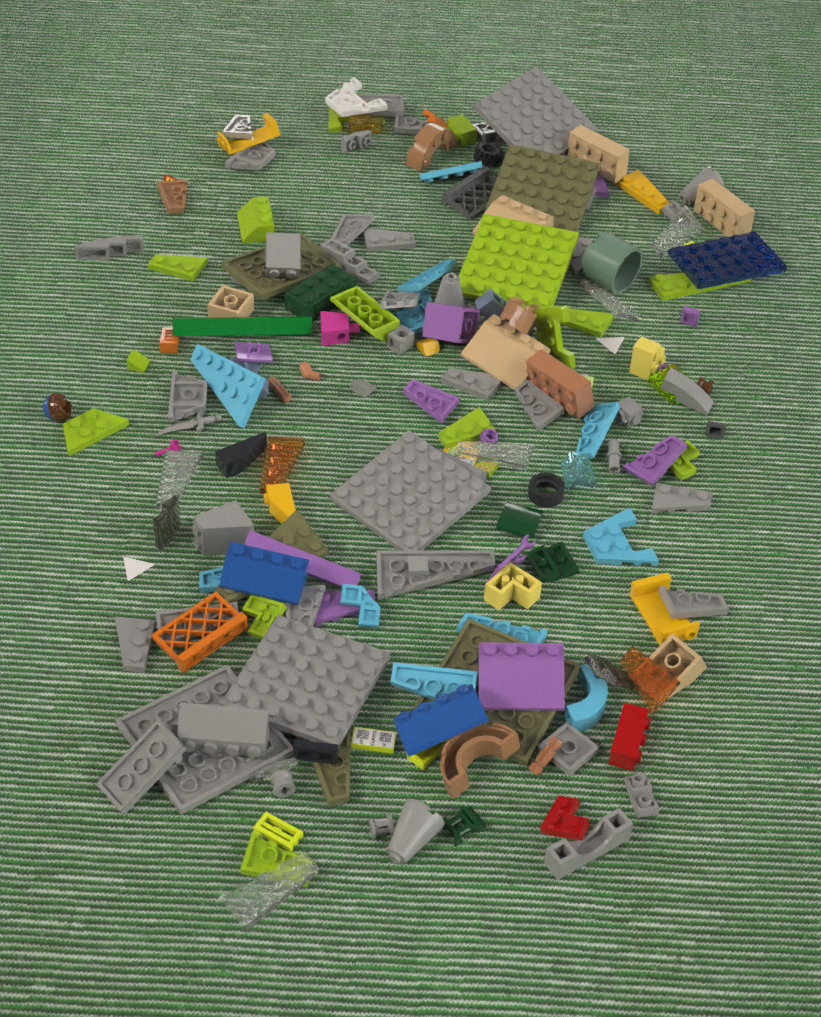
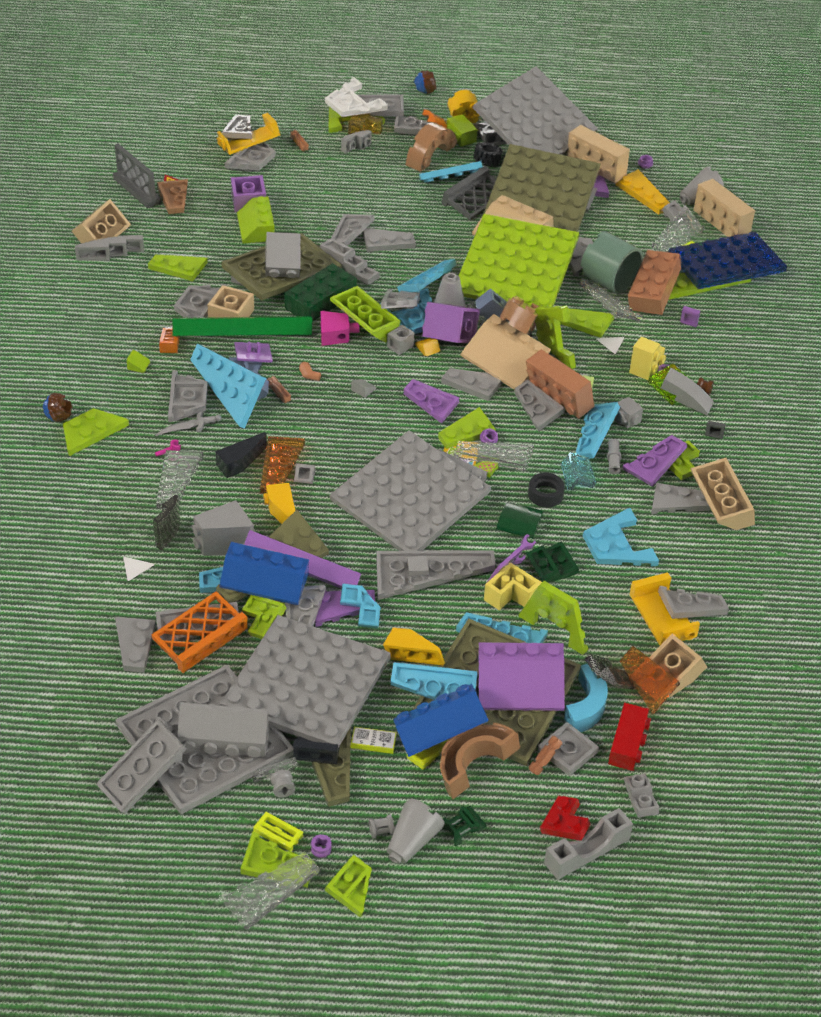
(102, 223): none -> tan slope
(133, 177): none -> dark grey fence
(195, 301): none -> light grey wing
(245, 189): none -> medium lavender brick
(299, 140): none -> nougat axle
(304, 473): none -> light grey slope
(324, 841): none -> medium lavender bush
(351, 885): none -> lime wing
(412, 647): none -> yellow slope
(425, 82): none -> reddish brown piece
(463, 103): none -> yellow brick
(559, 608): none -> lime wing
(645, 161): none -> medium lavender plate
(654, 282): none -> nougat brick
(724, 494): none -> tan slope

